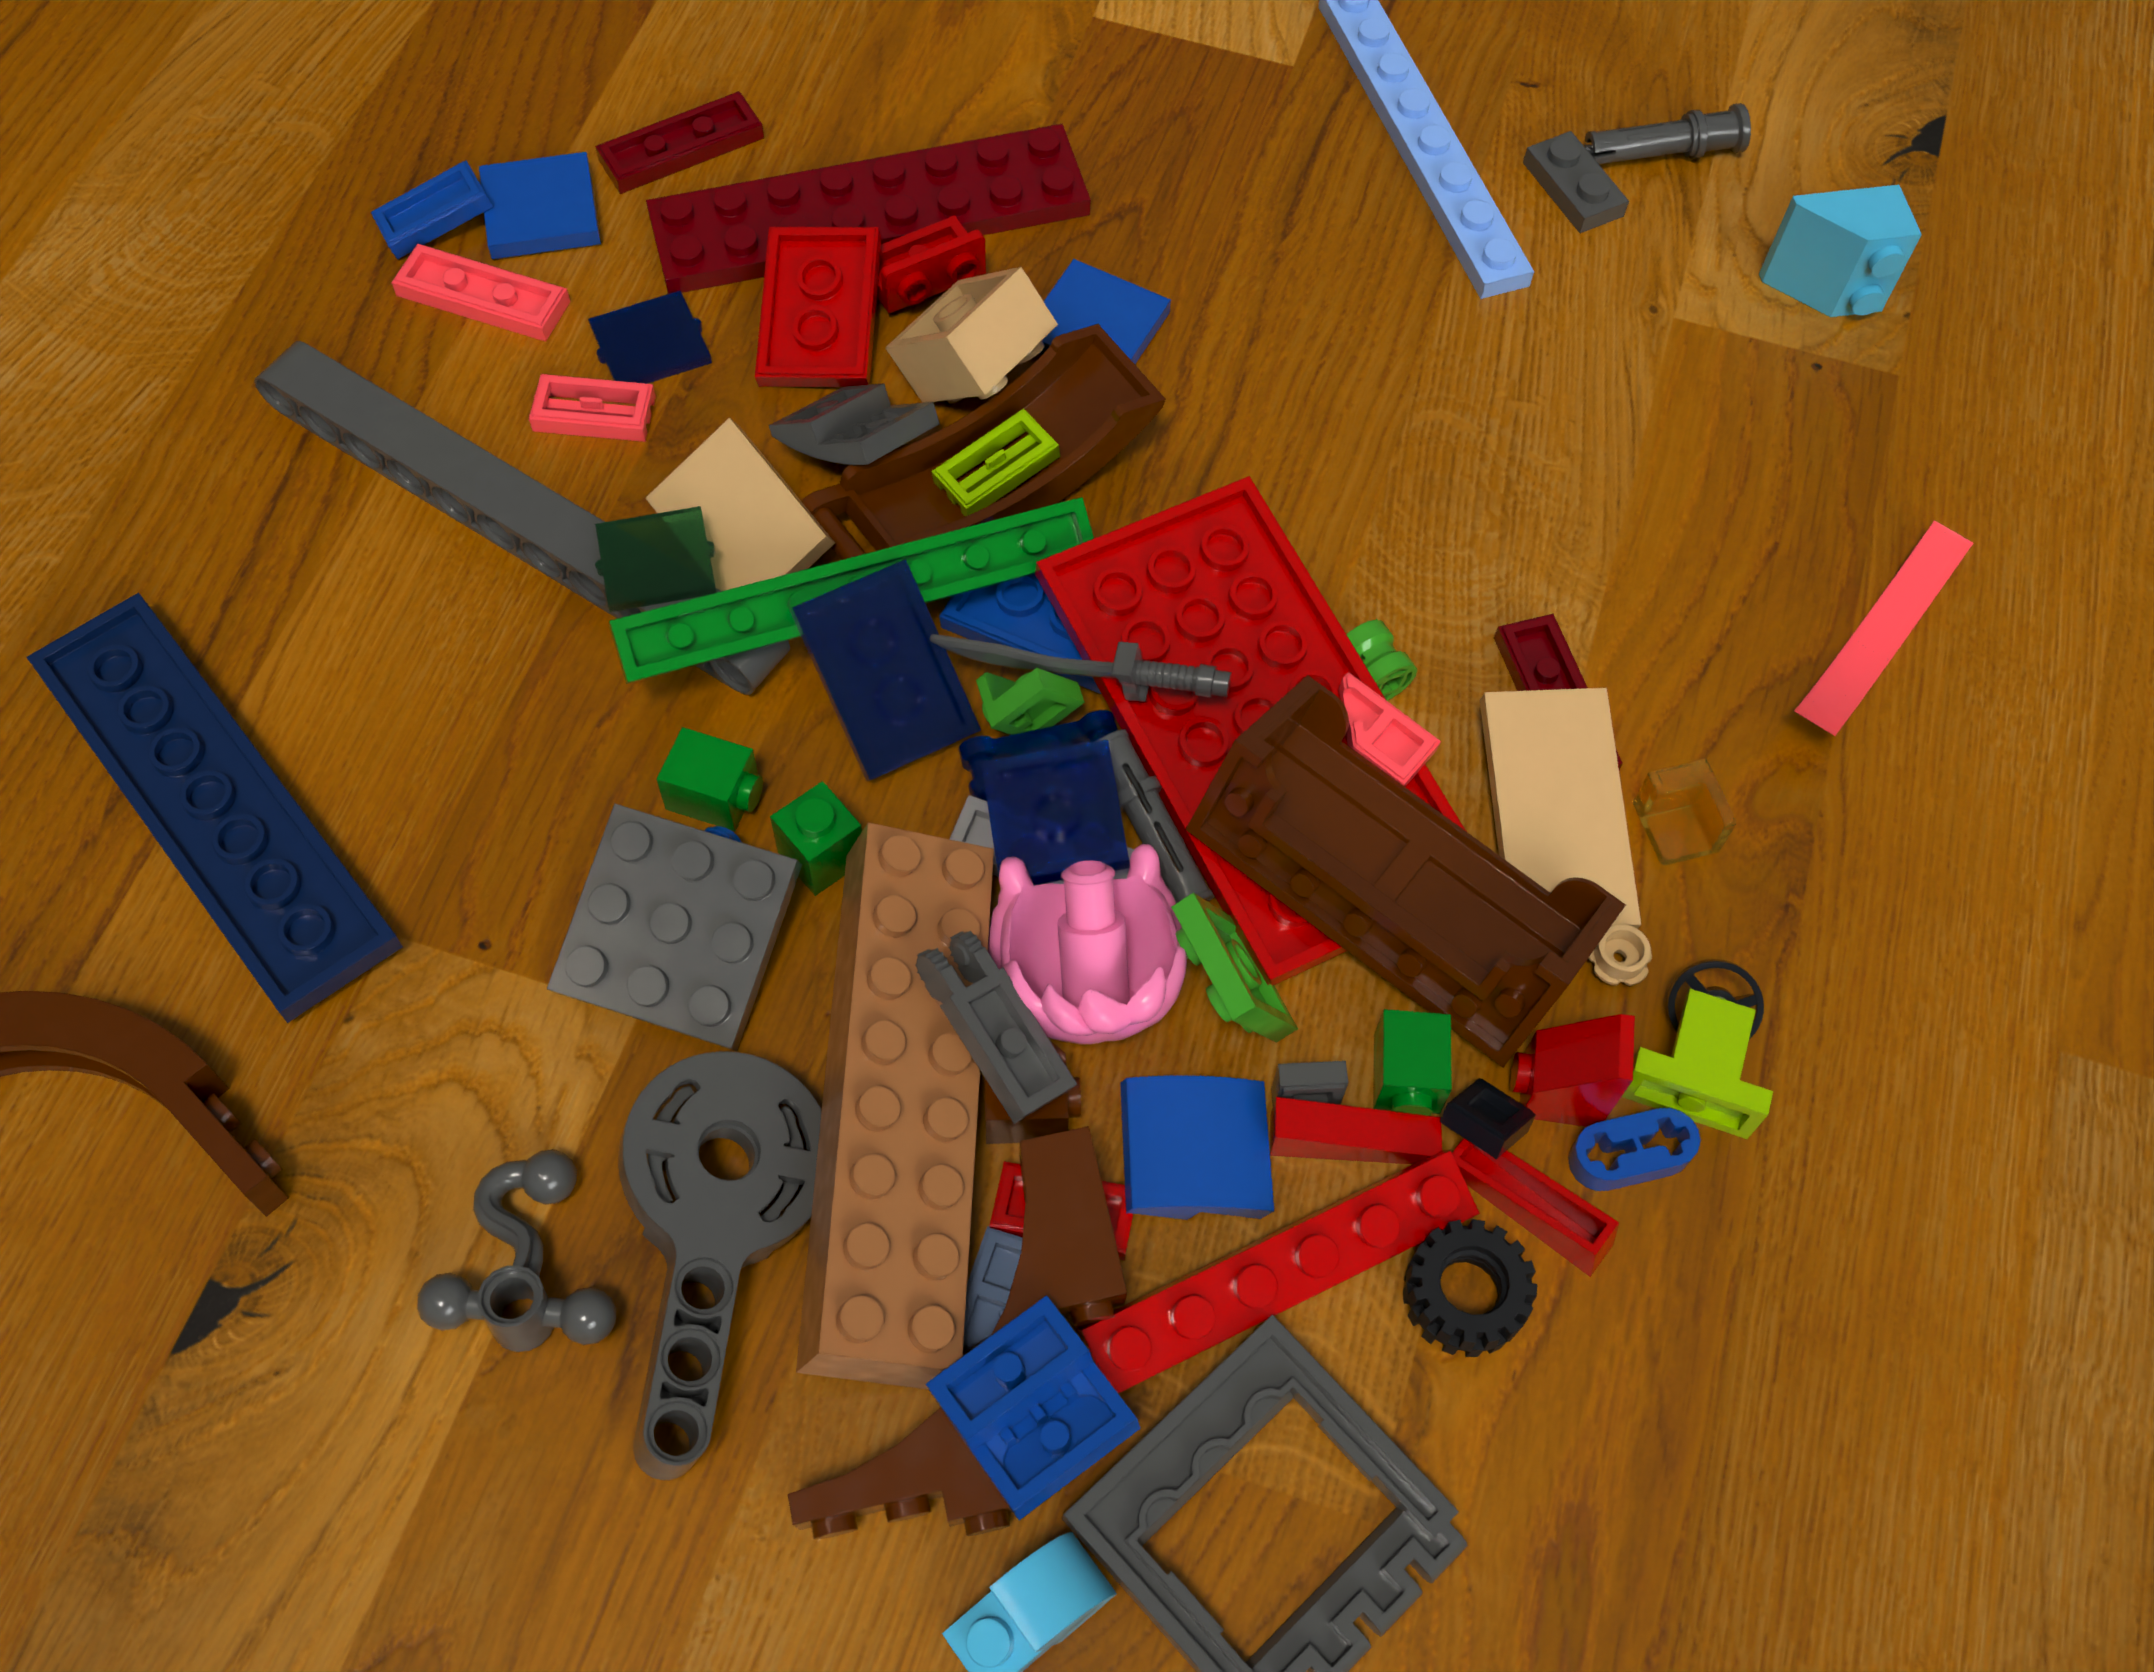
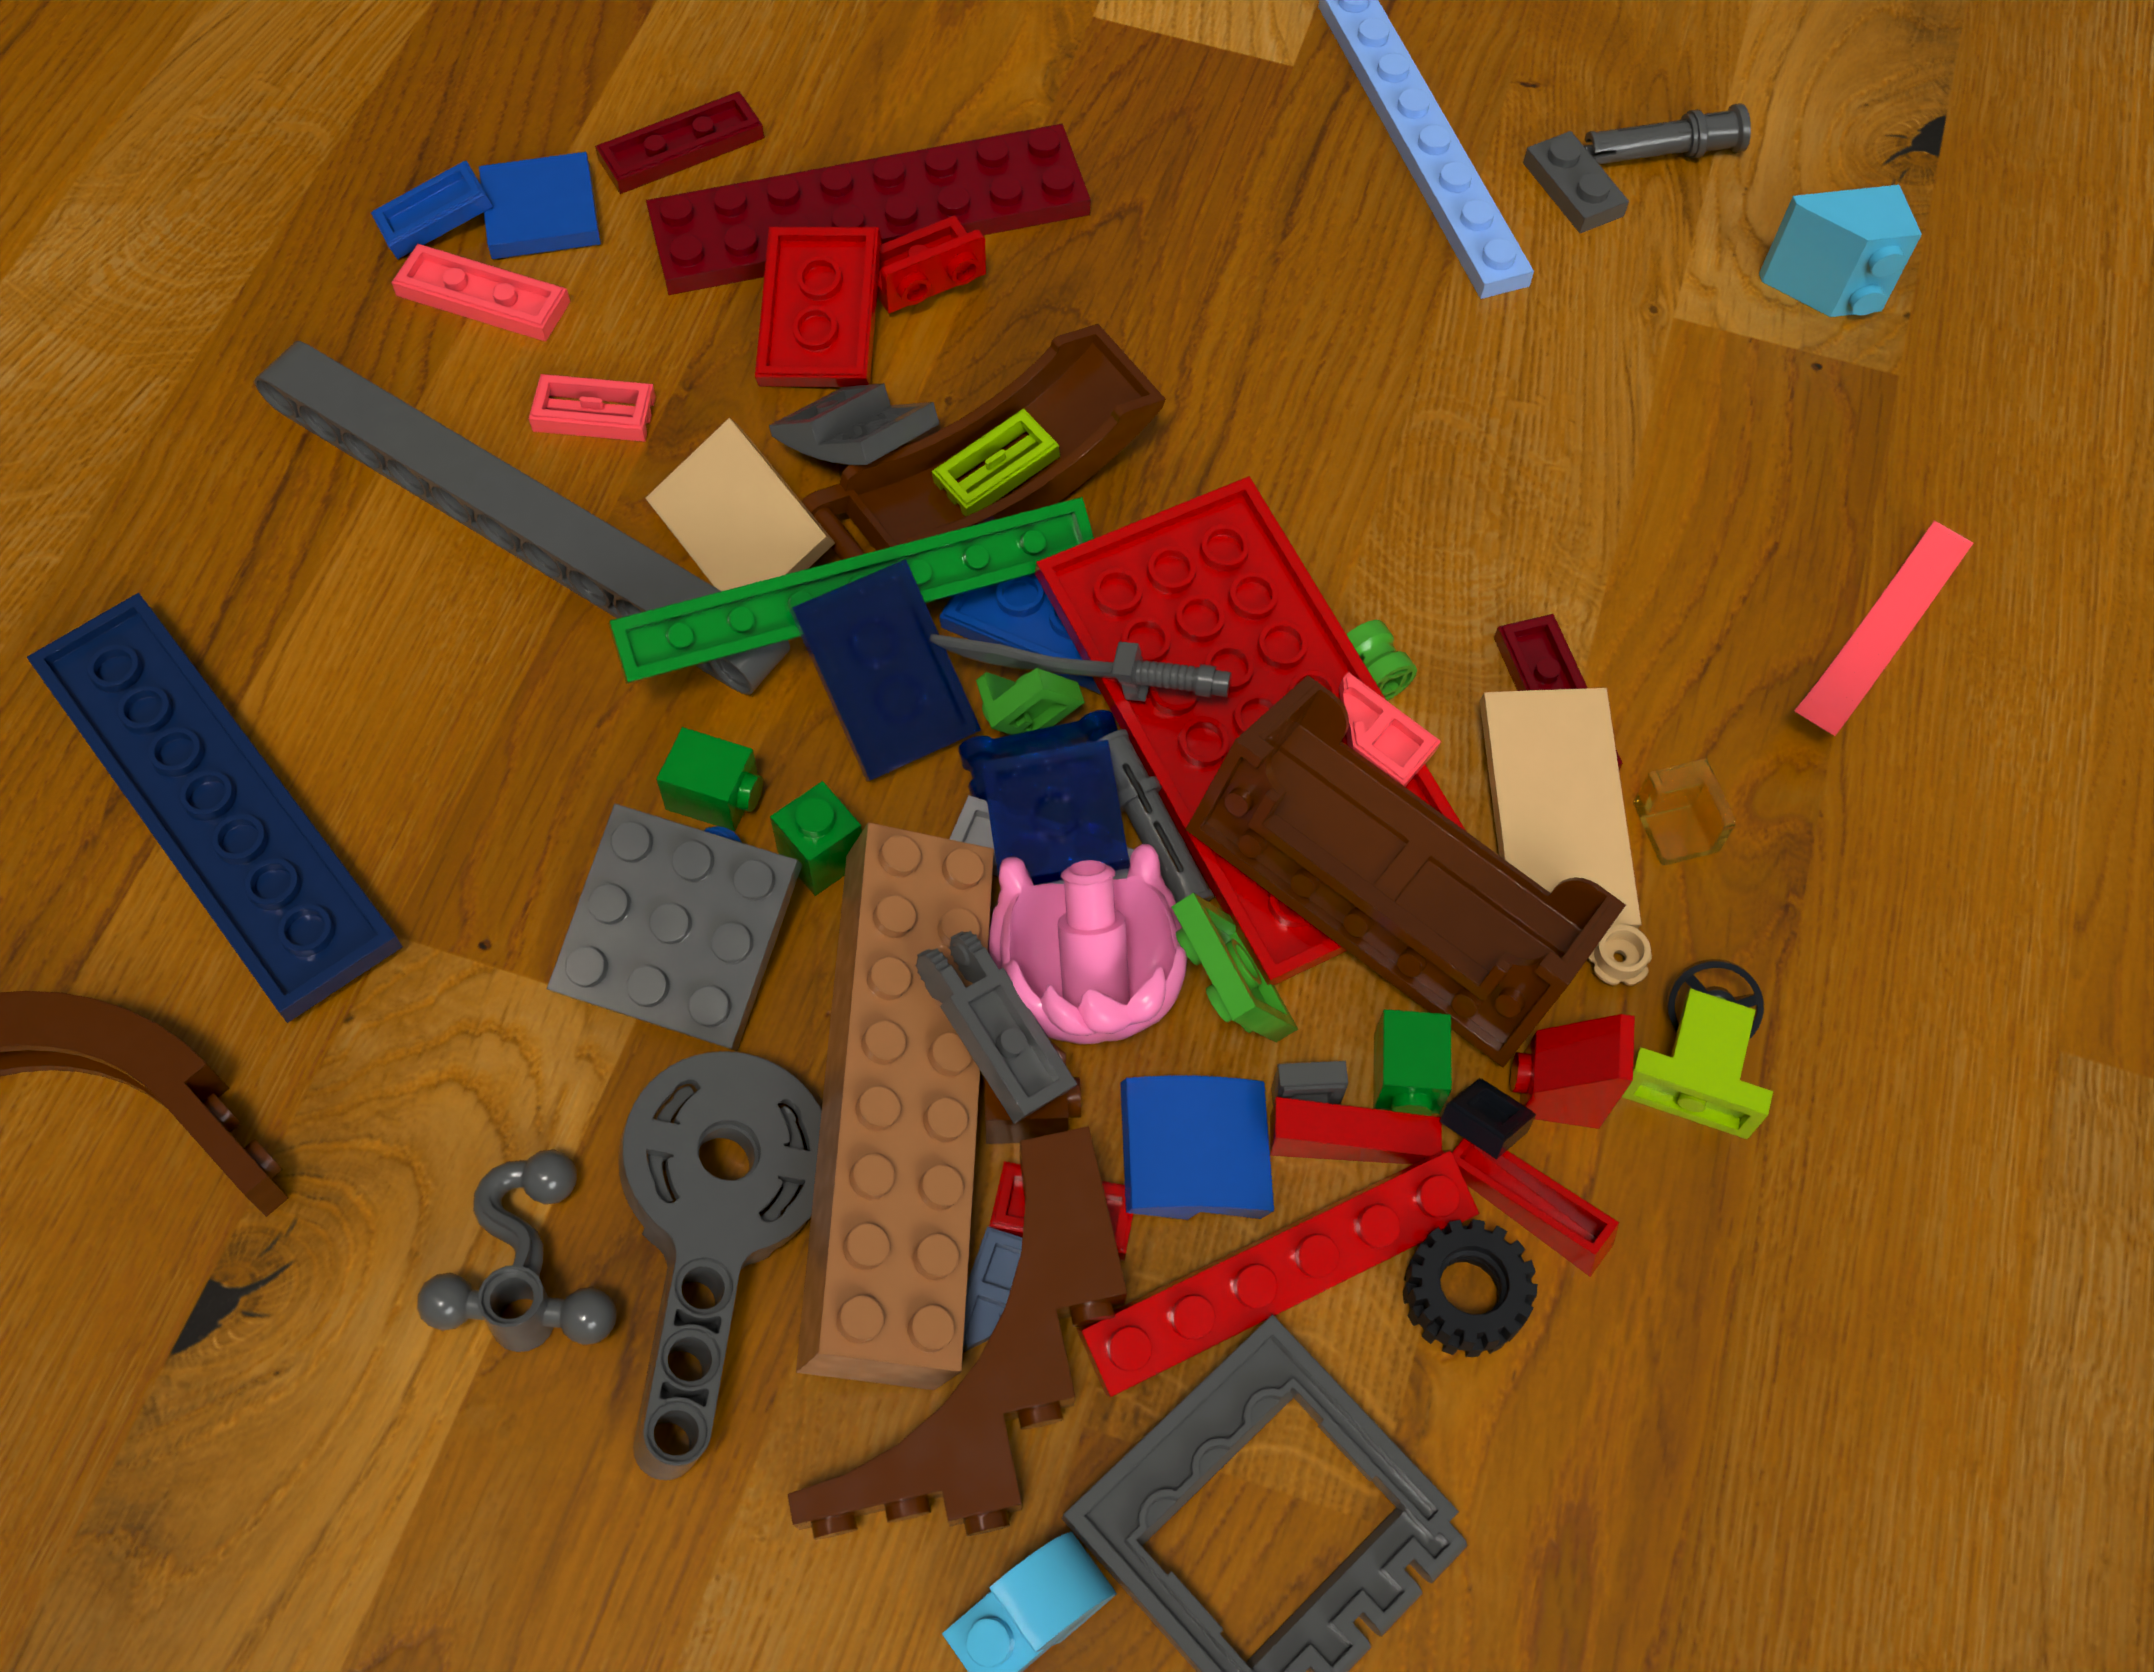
(650, 340): clear blue piece -> none
(655, 559): clear green piece -> none
(973, 337): tan brick -> none
(1033, 1407): blue slope -> none
(1121, 308): blue tile -> none
(1630, 1134): blue beam -> none

